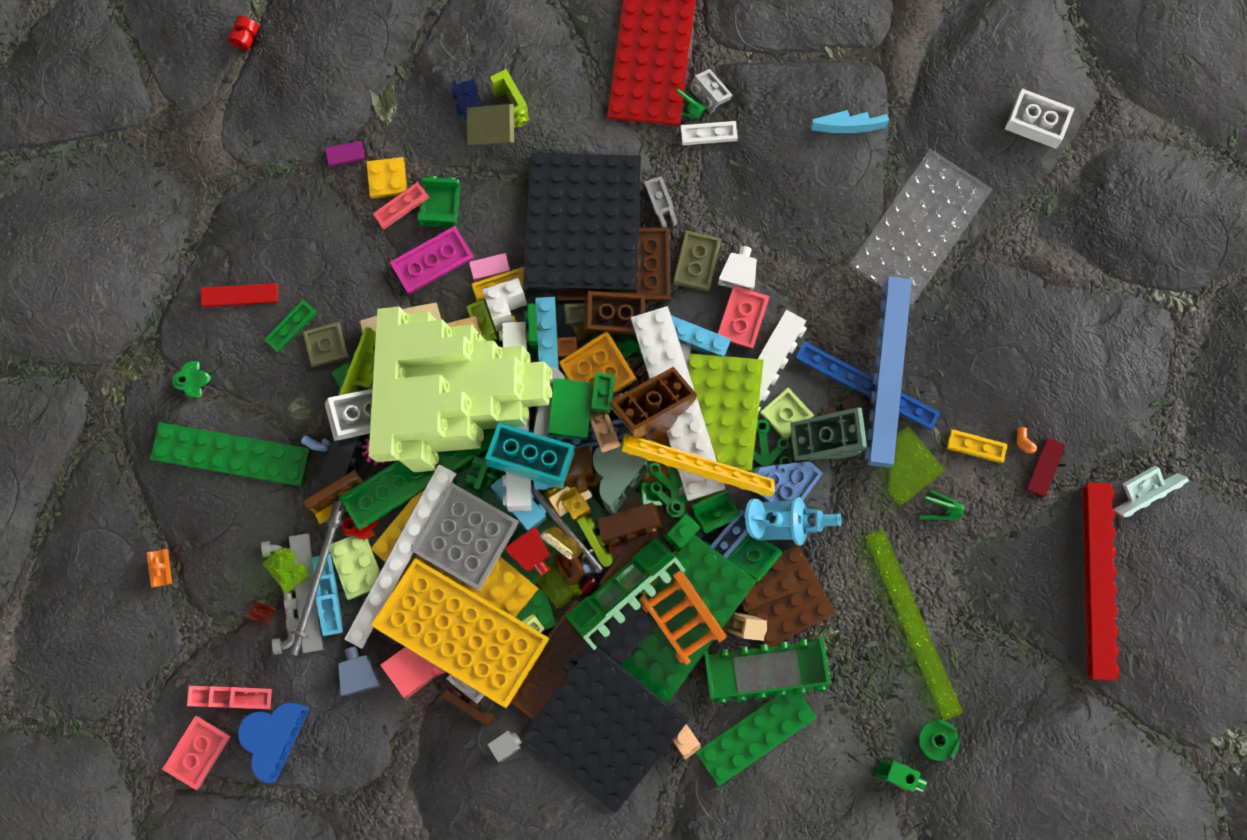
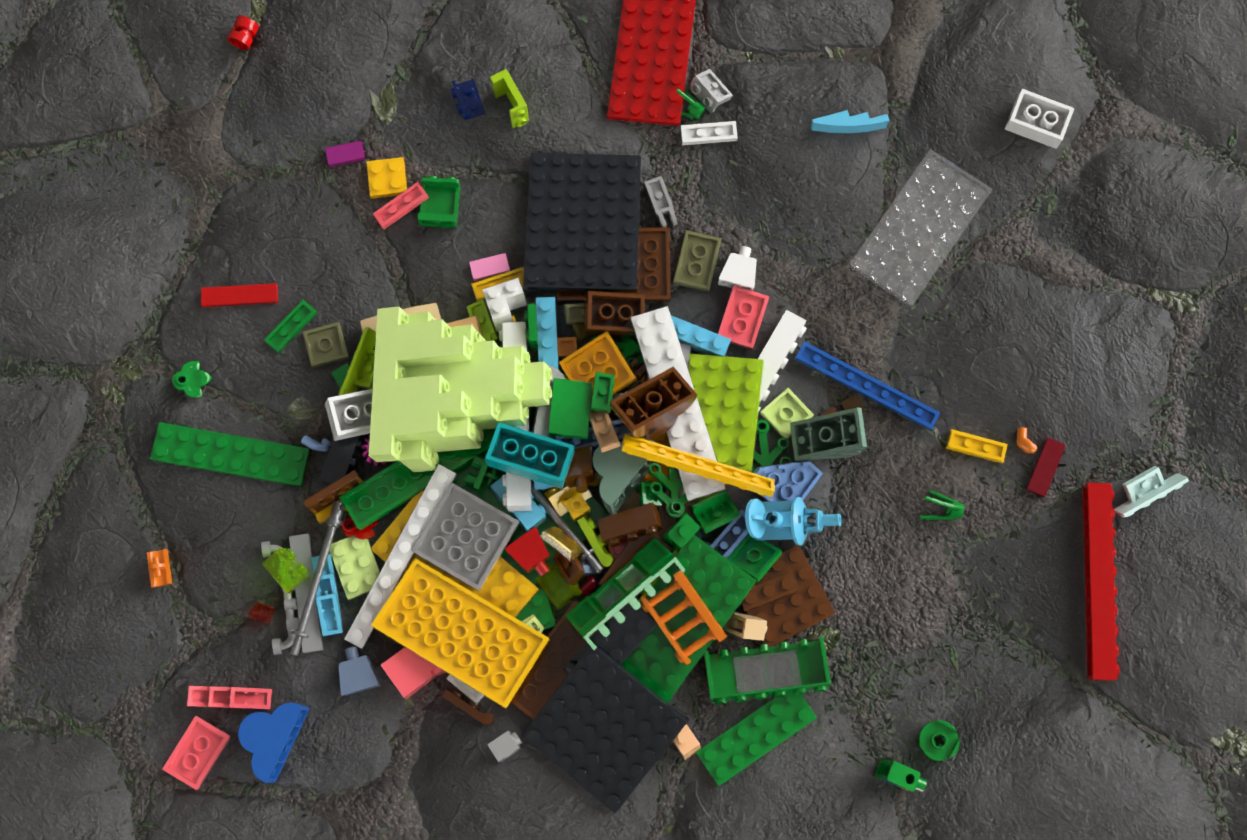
(431, 260): dark pink plate -> none
(490, 124): olive tile -> none
(889, 372): medium blue brick -> none
(912, 467): clear neon green plate -> none
(914, 625): clear neon green plate -> none

